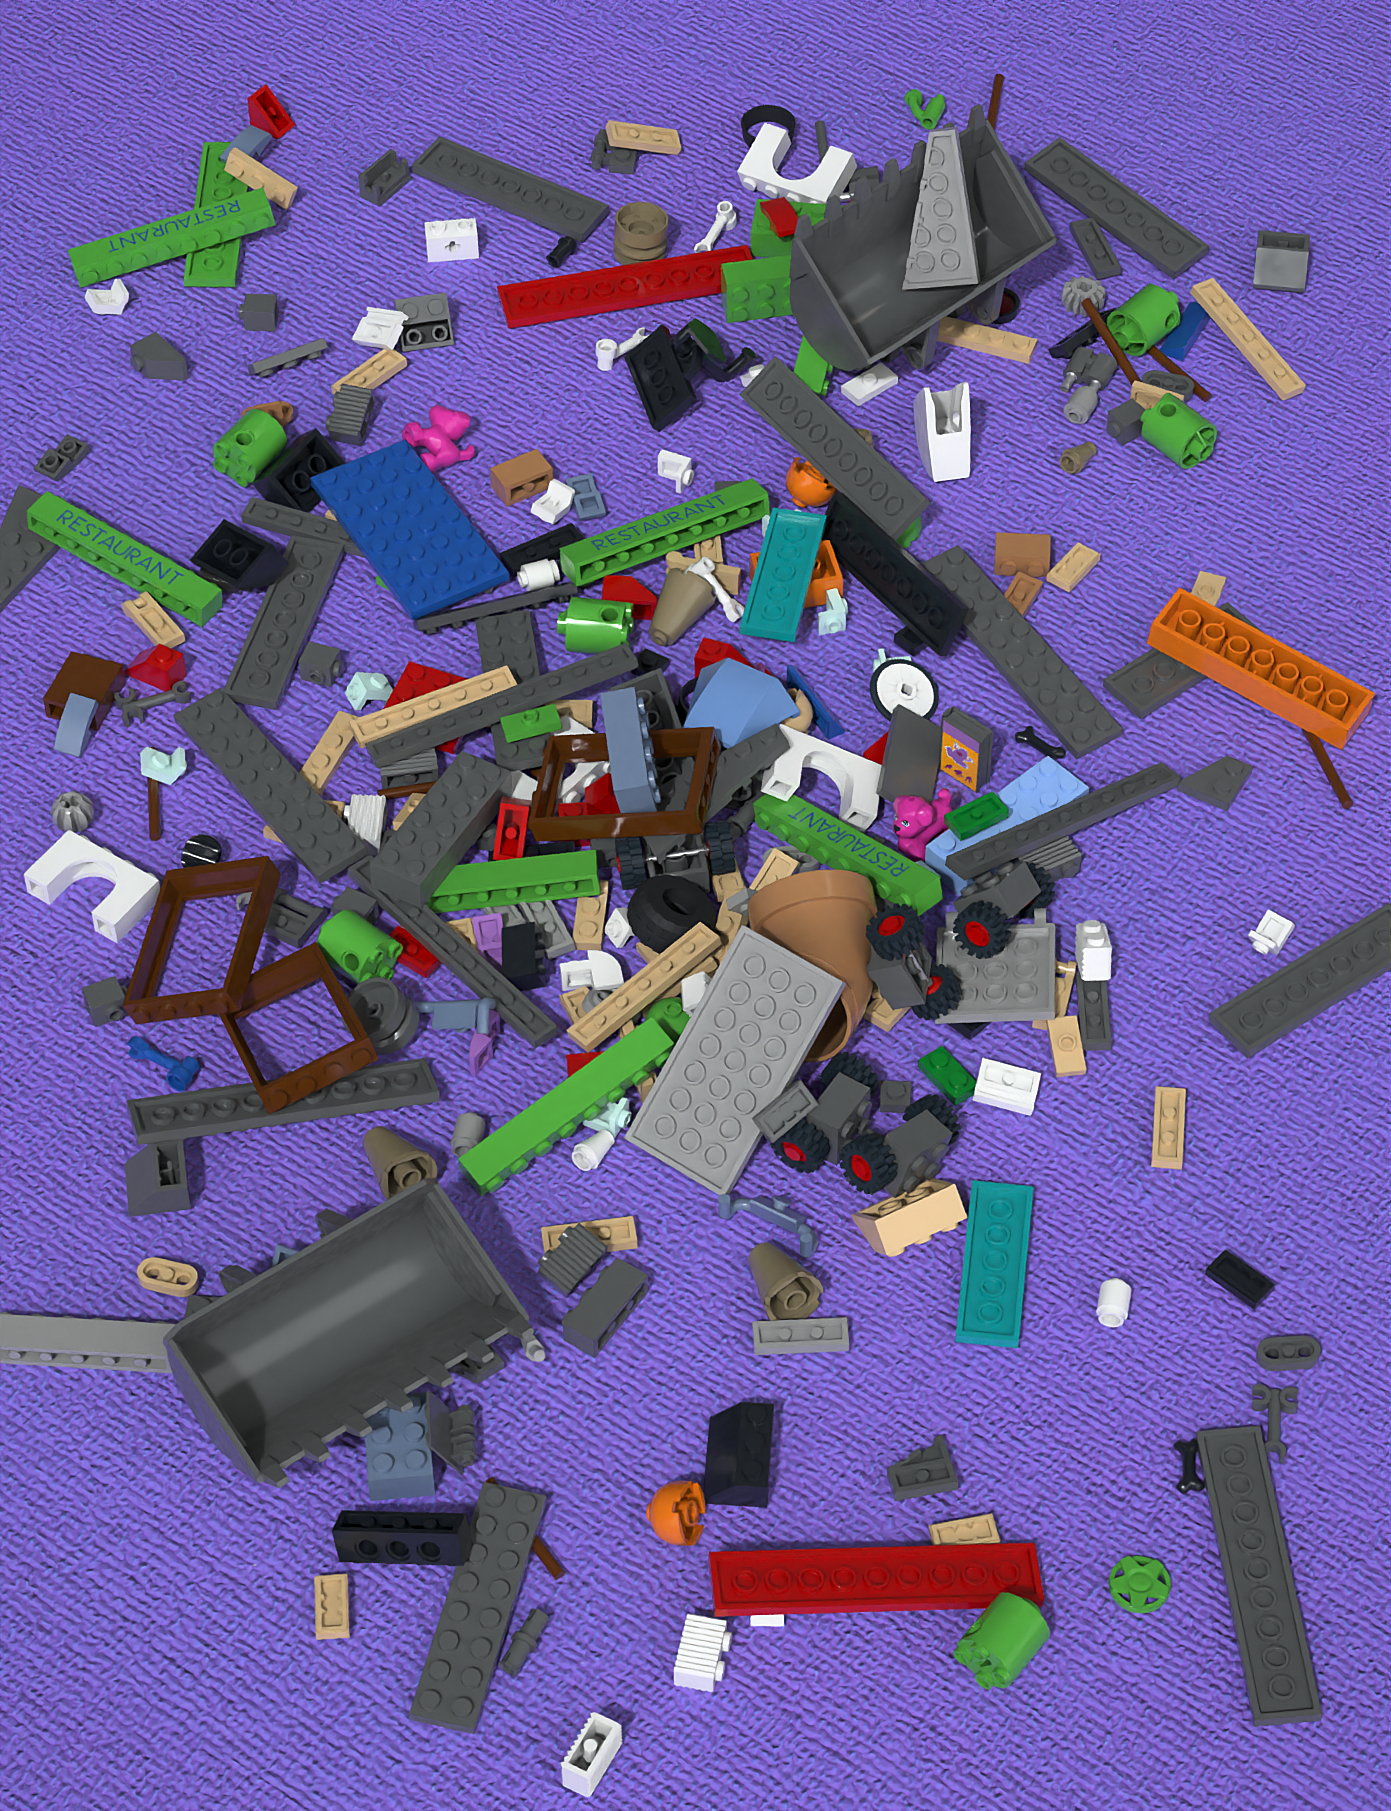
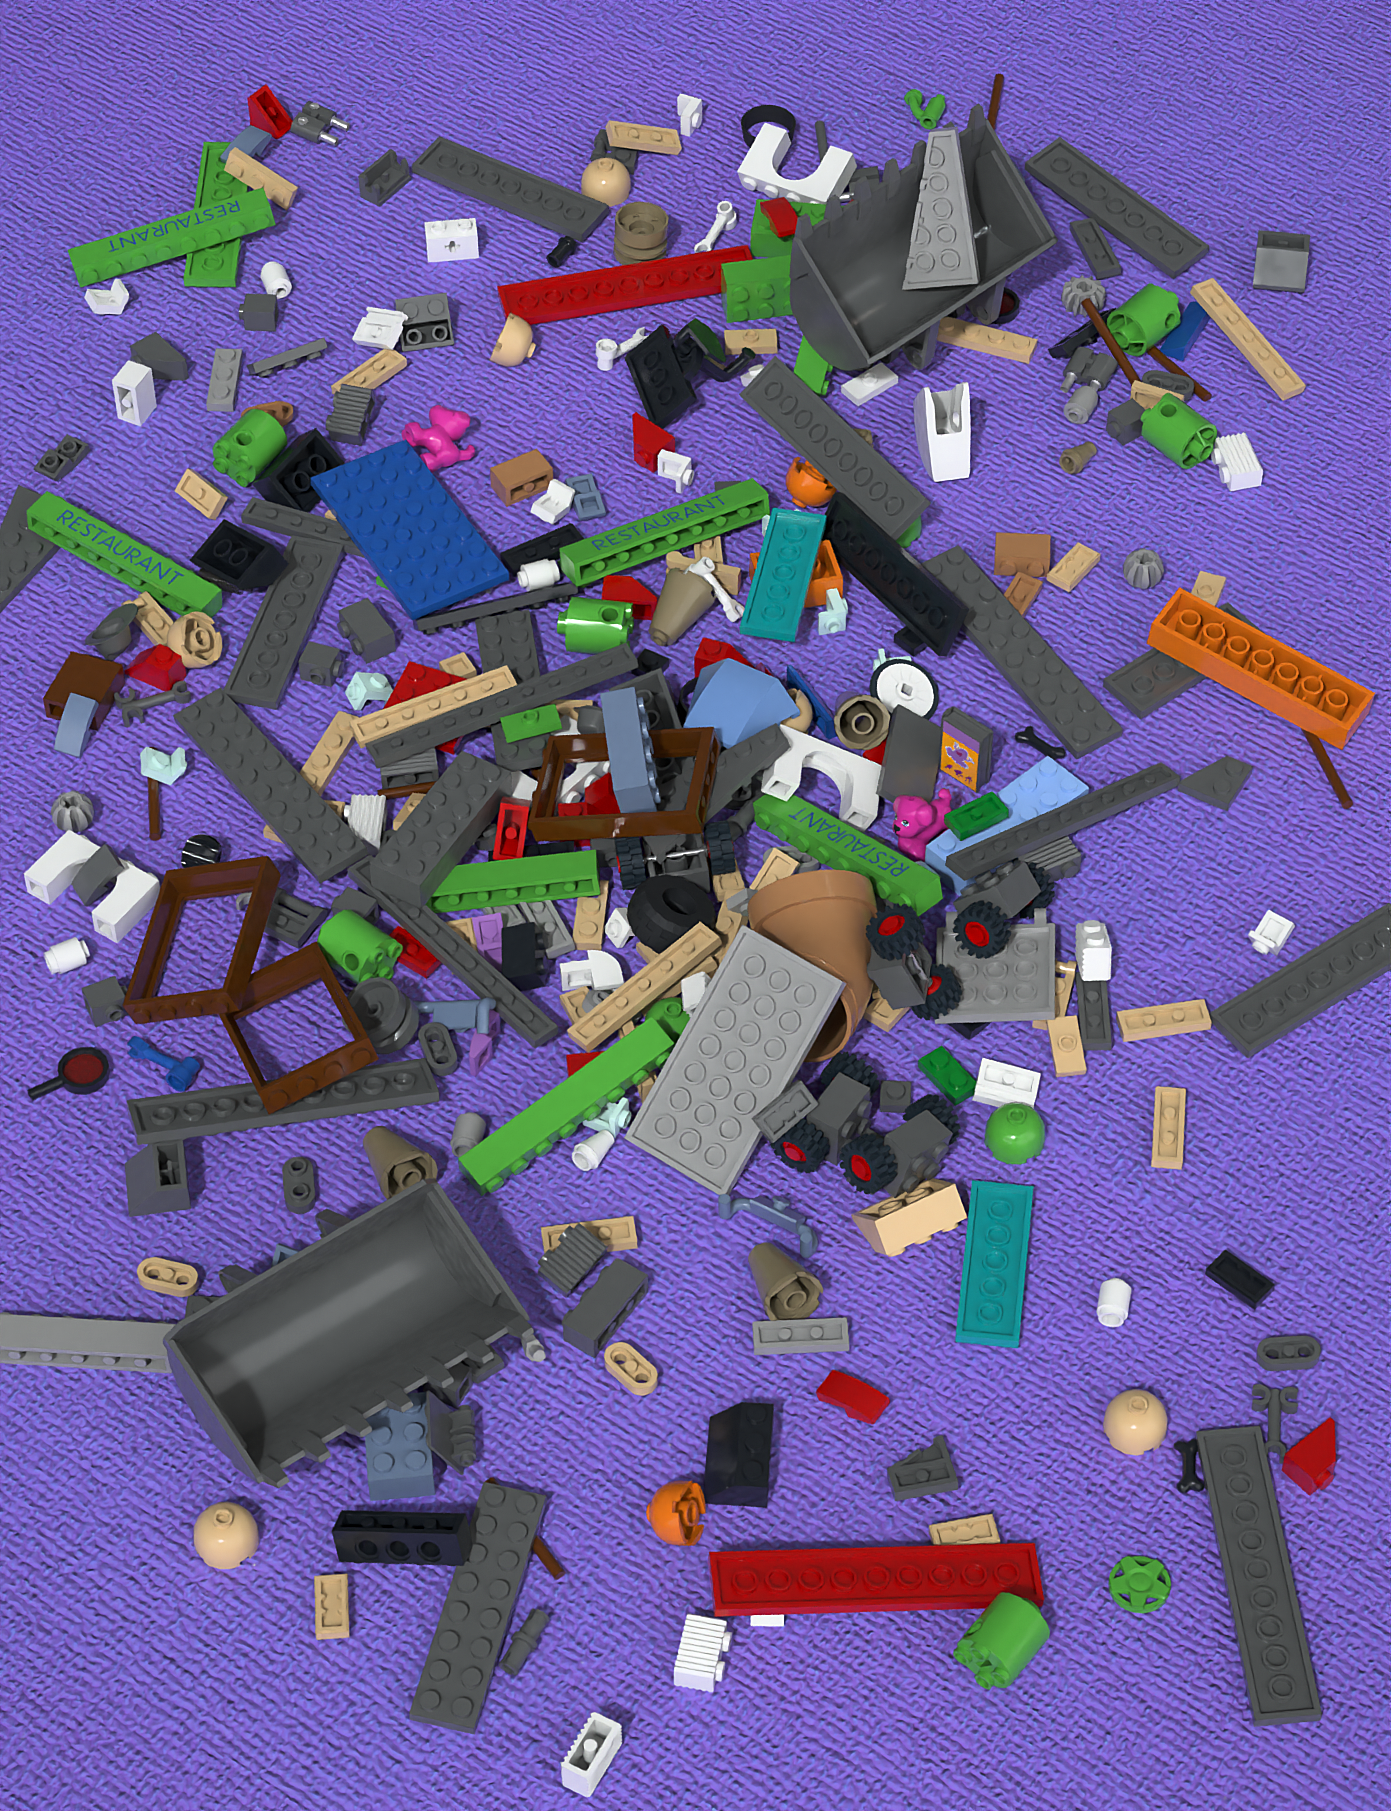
(66, 956): none -> white brick
(79, 1072): none -> black piece
(95, 873): none -> dark grey slope
(113, 632): none -> dark grey piece
(134, 393): none -> white brick
(195, 640): none -> tan cylinder
(201, 494): none -> tan plate
(224, 380): none -> light grey plate
(225, 1535): none -> tan cylinder
(275, 279): none -> white brick
(297, 1183): none -> dark grey plate
(315, 122): none -> dark grey piece
(366, 631): none -> dark grey brick
(438, 1051): none -> dark grey plate
(456, 1391): none -> dark grey brick
(459, 666): none -> tan plate
(513, 342): none -> tan cylinder
(590, 719): none -> dark grey piece
(606, 181): none -> tan cylinder
(633, 1370): none -> tan plate
(649, 441): none -> red slope
(691, 113): none -> white bracket
(759, 340): none -> tan plate
(853, 1395): none -> red slope
(860, 720): none -> dark tan cone
(1015, 1133): none -> bright green cylinder
(1135, 1422): none -> tan cylinder
(1143, 568): none -> light grey piece
(1163, 1020): none -> tan plate
(1237, 462): none -> white brick
(1313, 1459): none -> red slope

